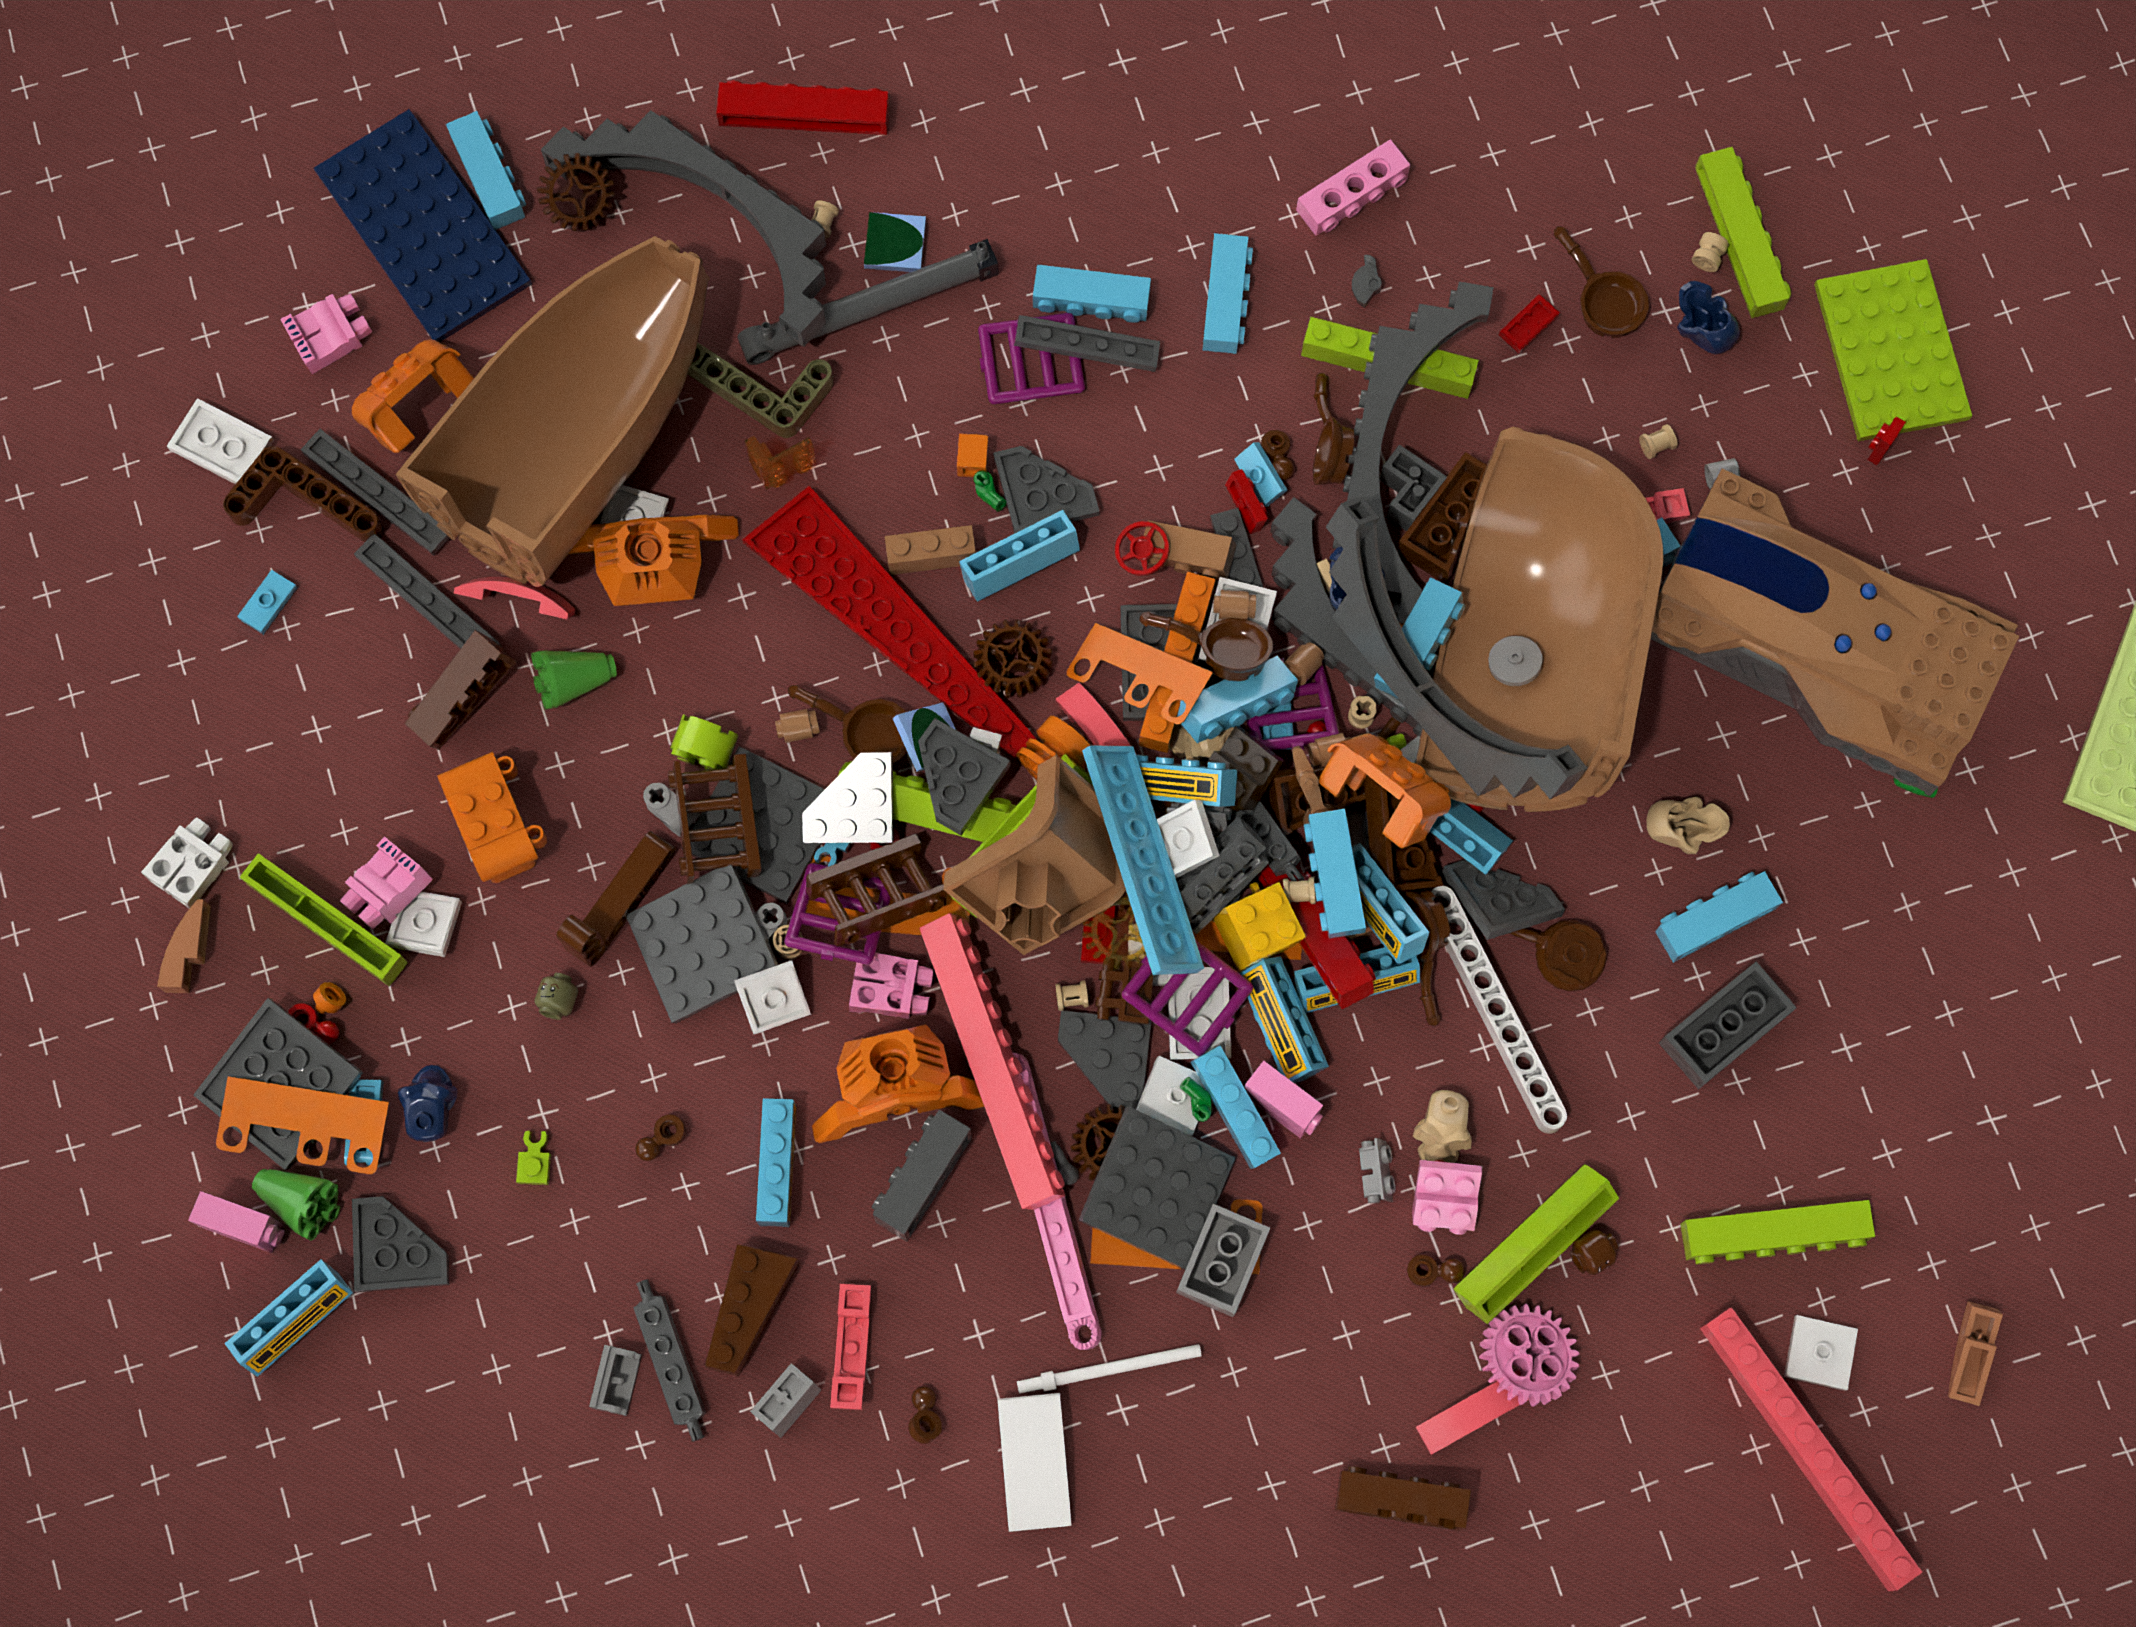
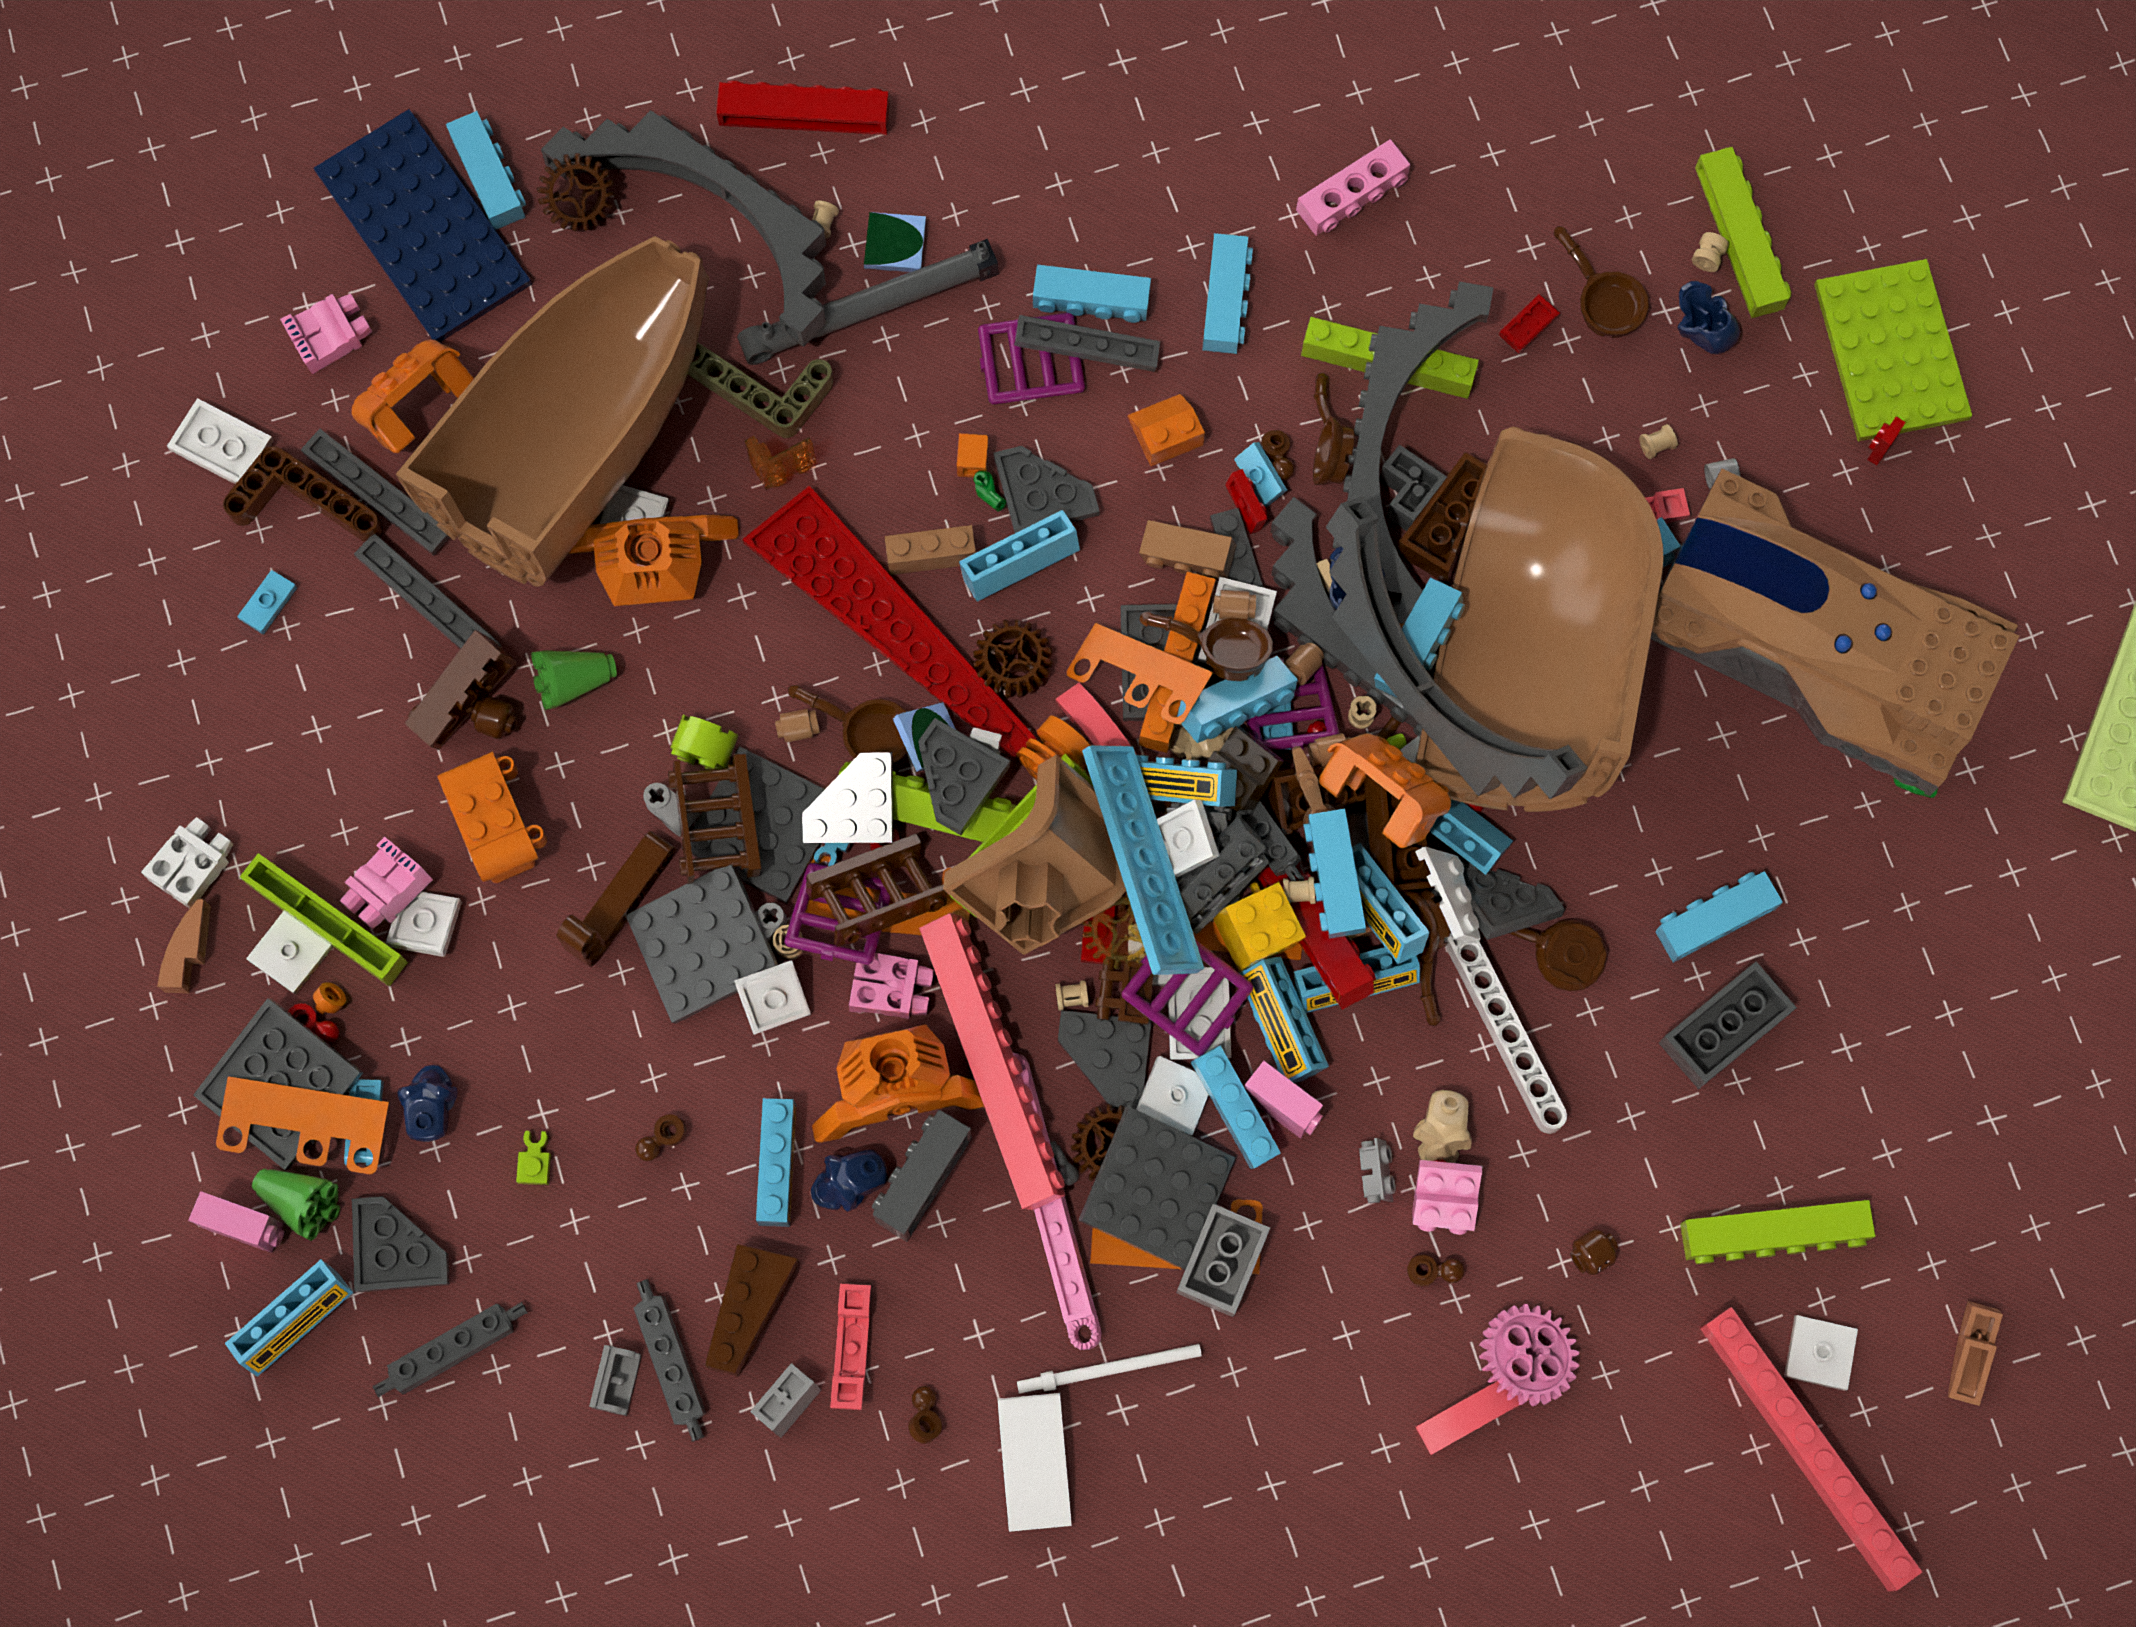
(289, 952): none -> white plate
(450, 1349): none -> dark grey plate
(493, 717): none -> reddish brown head
(550, 602): coral slope -> none
(556, 996): olive head -> none
(849, 1179): none -> dark blue head
(1142, 548): red wheel -> none
(1167, 429): none -> orange slope
(1200, 1099): green arm -> none
(1366, 281): dark grey piece -> none
(1403, 1500): reddish brown wedge -> none
(1456, 897): none -> white wing
(1515, 661): light grey piece -> none
(1536, 1243): lime brick -> none
(1686, 823): tan head -> none

